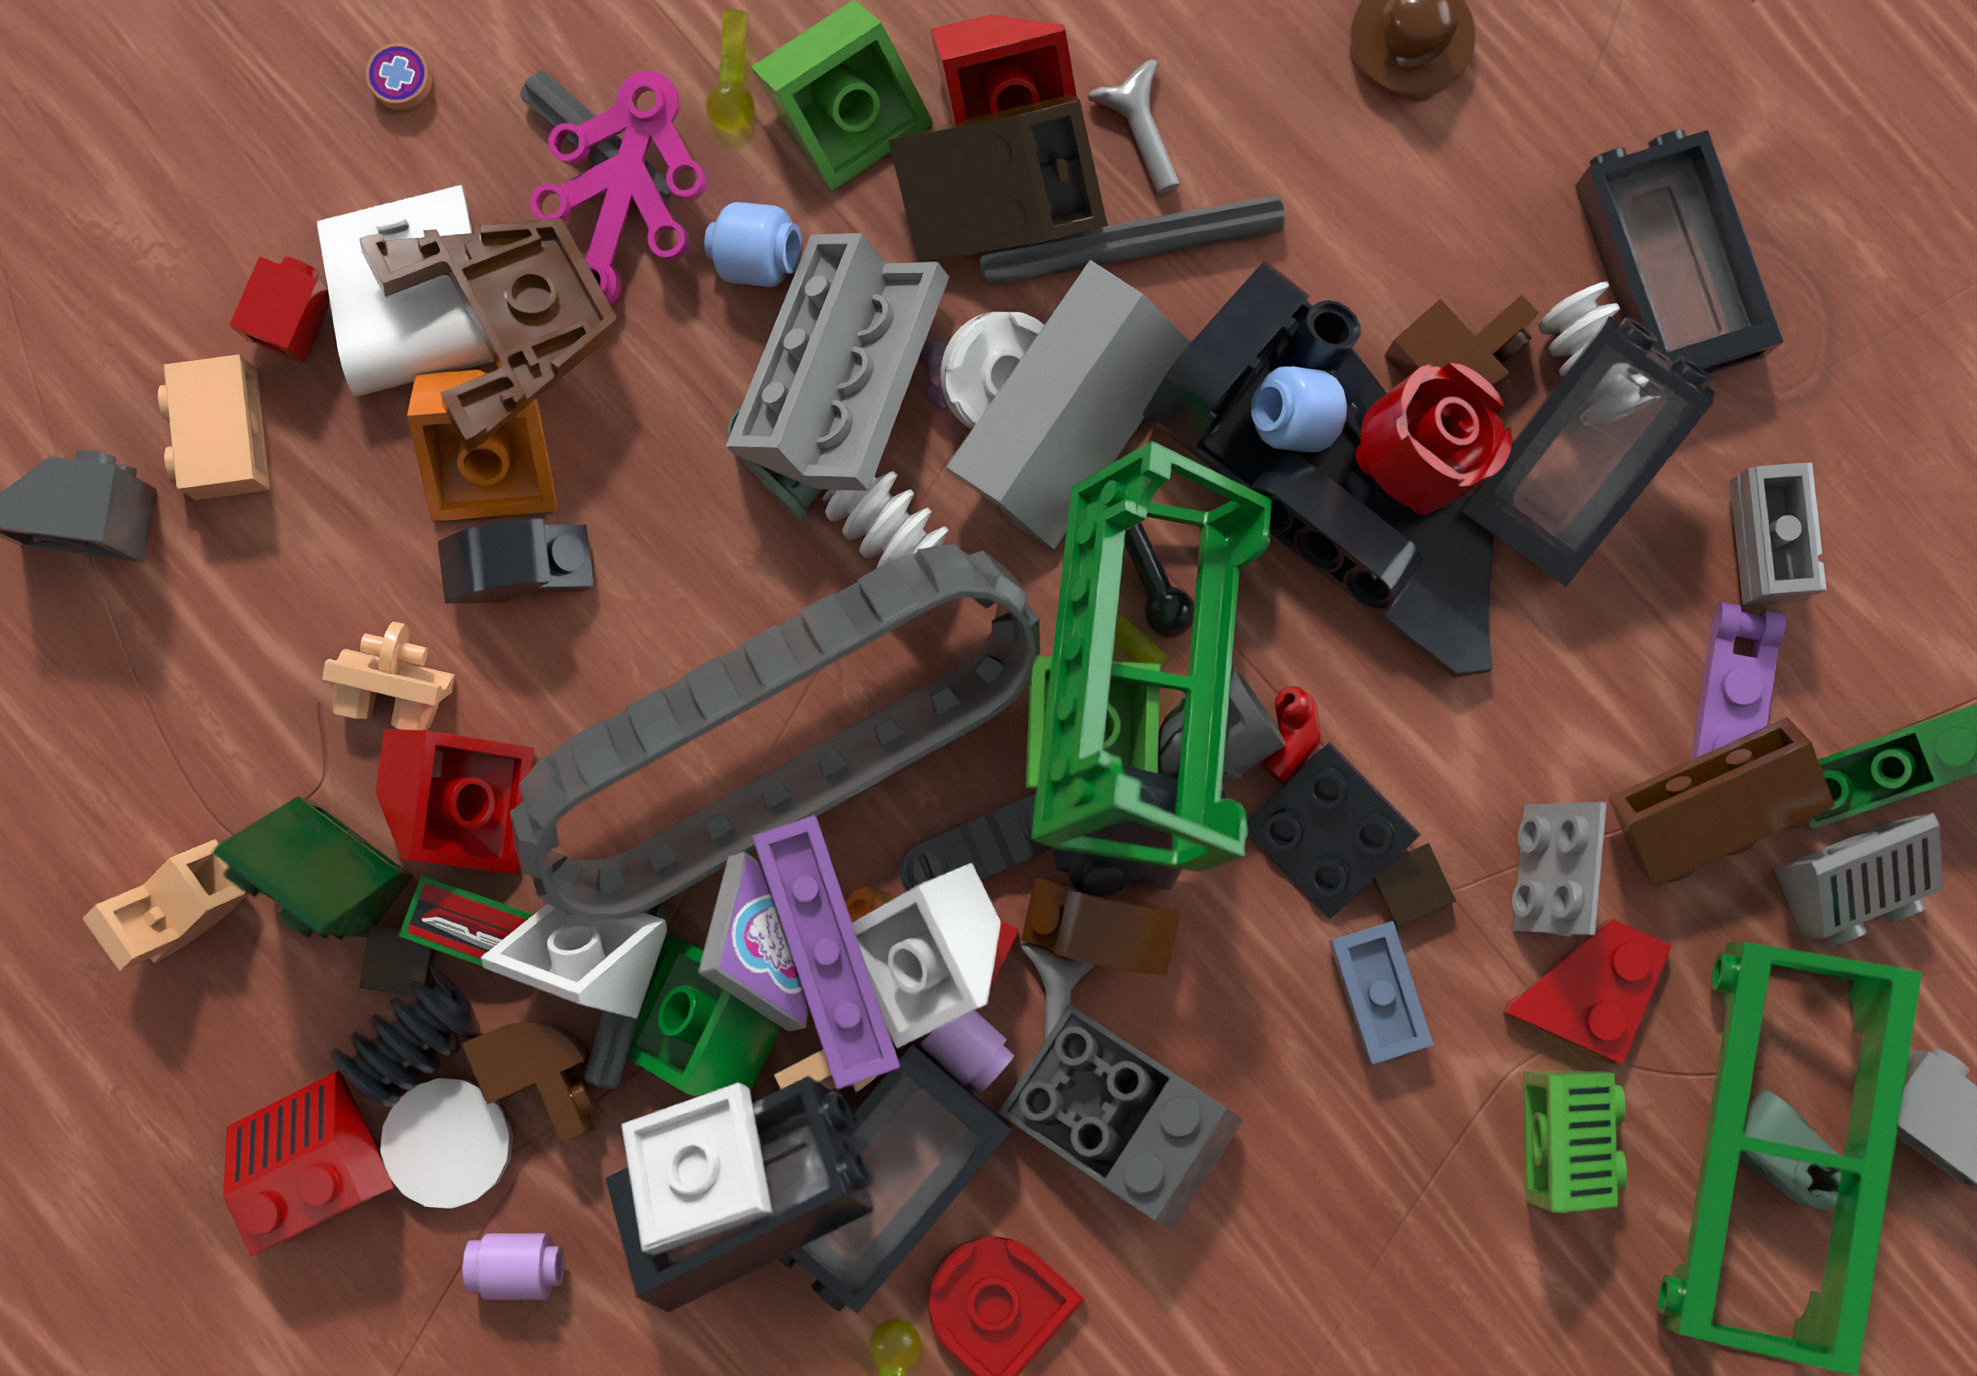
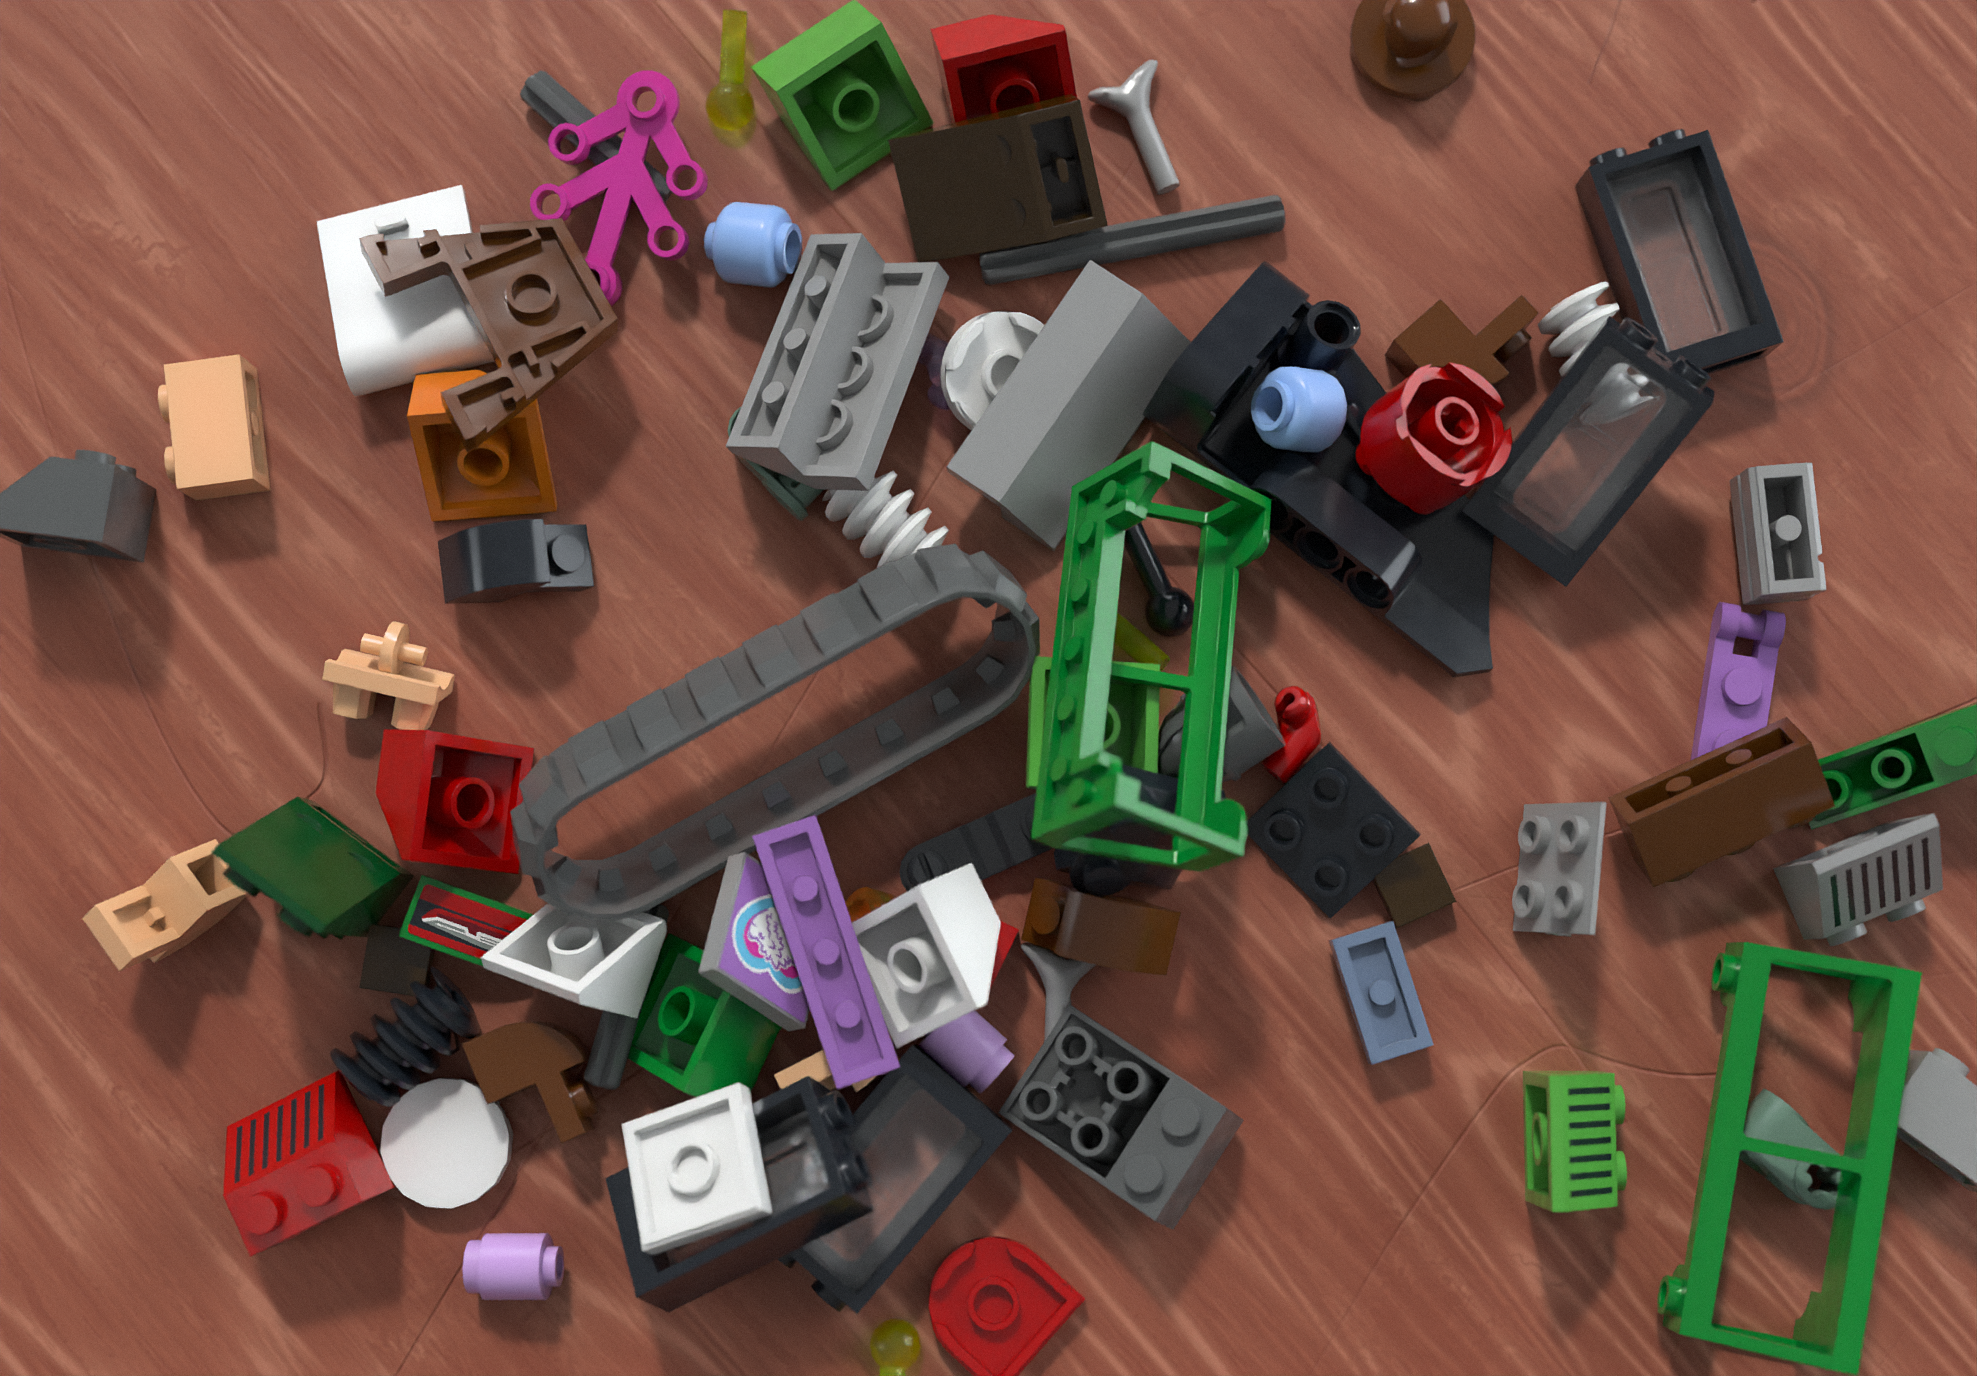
(282, 307): red brick -> none
(399, 76): tile -> none
(1596, 990): red wing -> none

